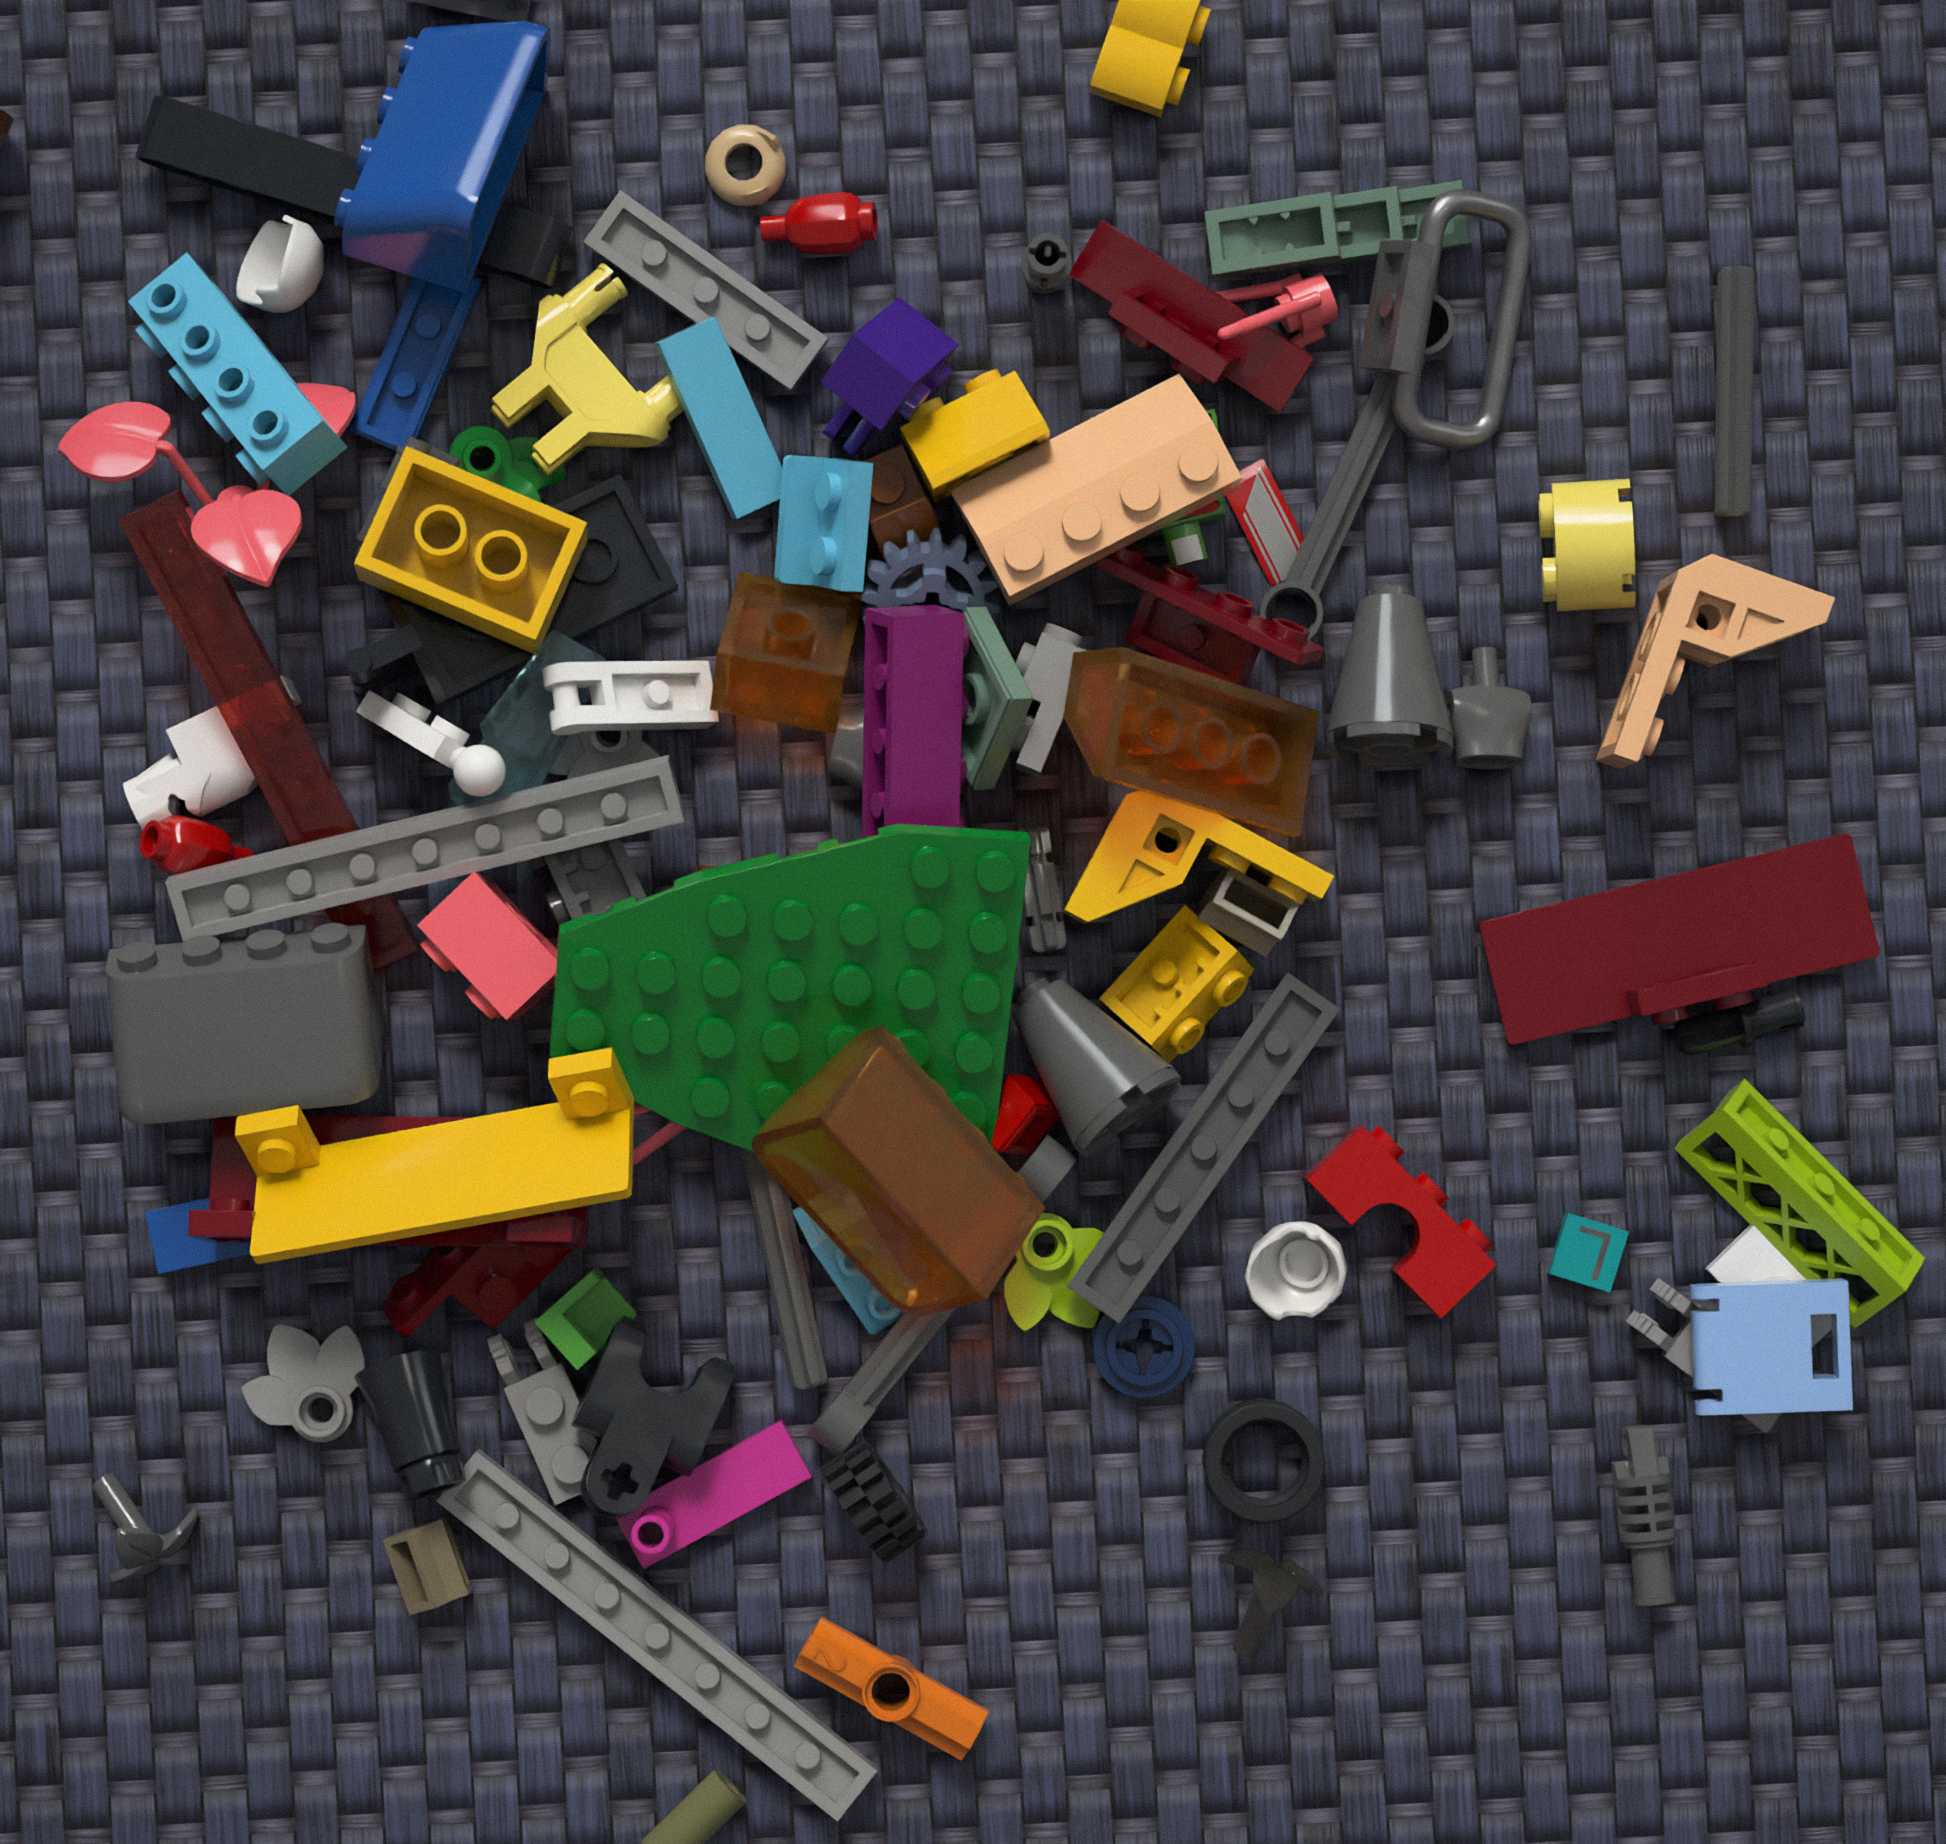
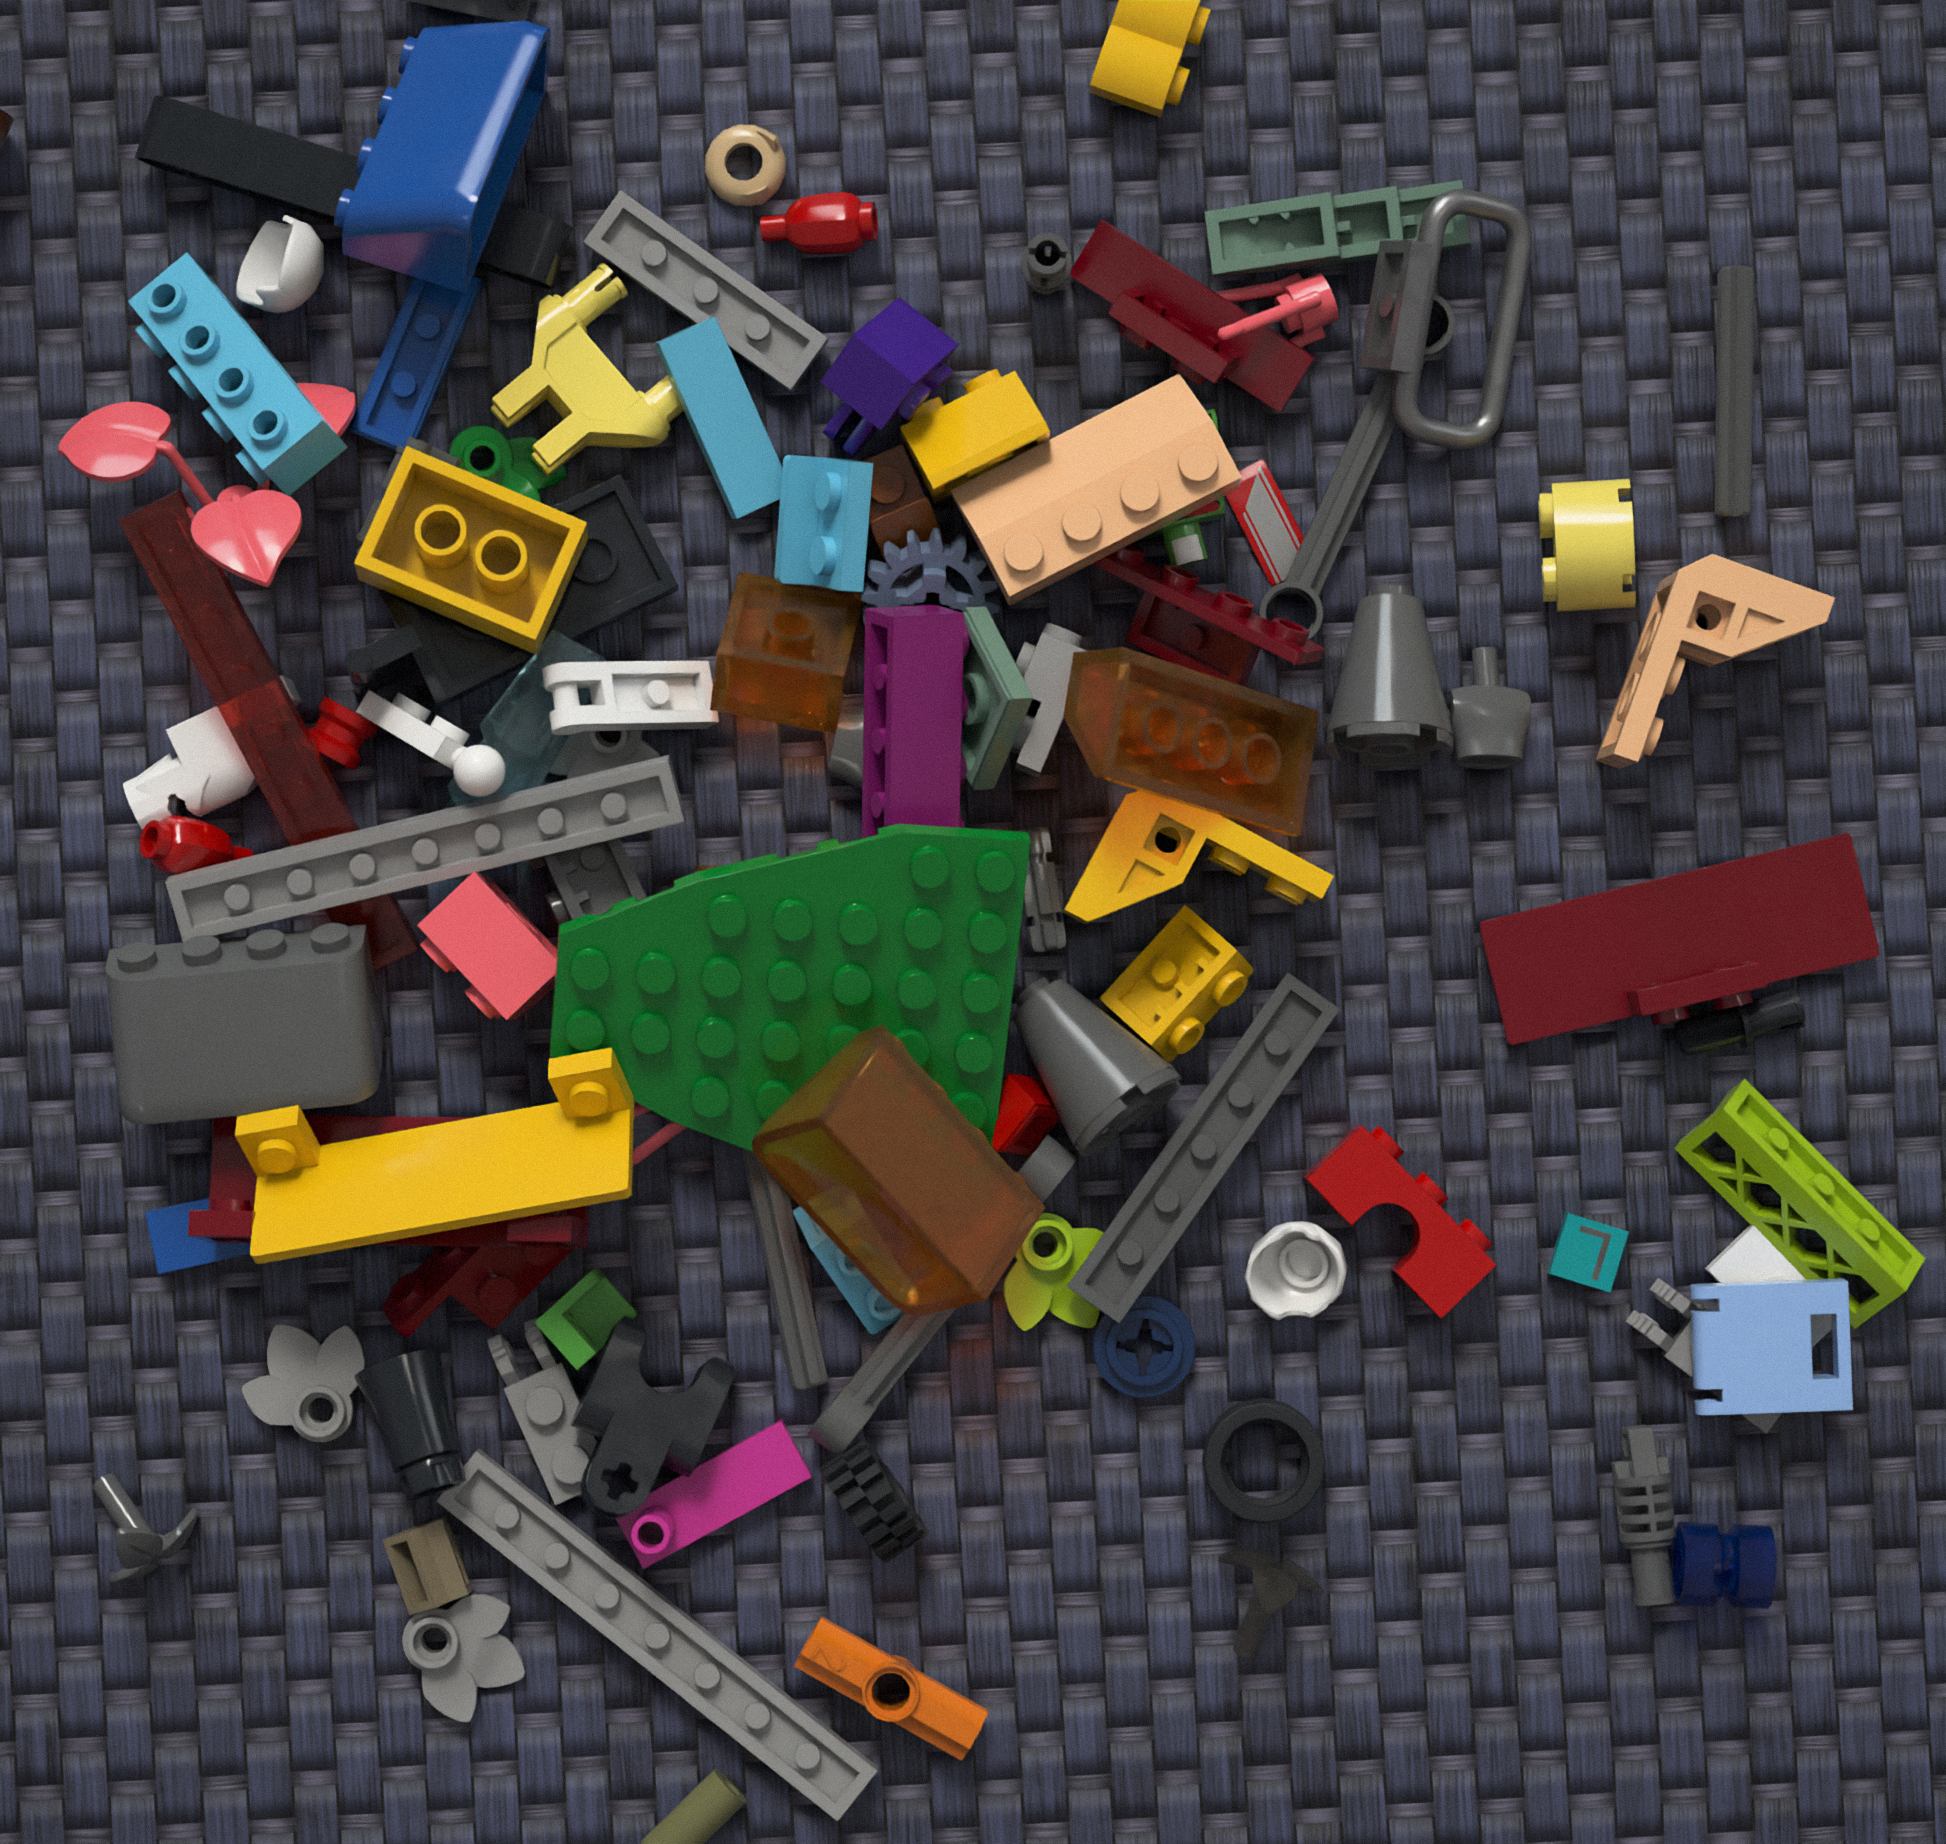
(341, 733): none -> red wheel
(472, 1657): none -> light grey plate
(1246, 910): dark tan piece -> none
(1746, 1568): none -> clear blue wheel

